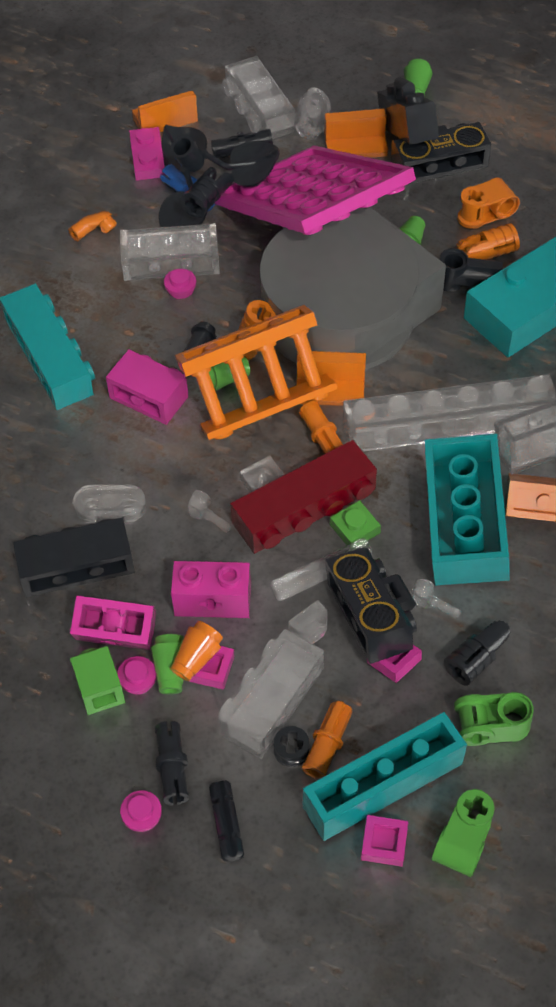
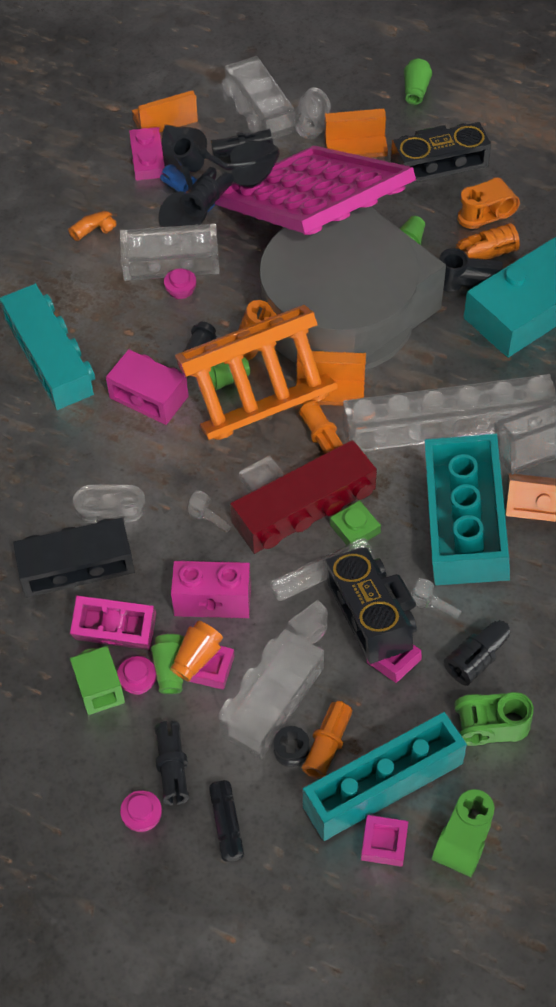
(408, 113): black piece -> none

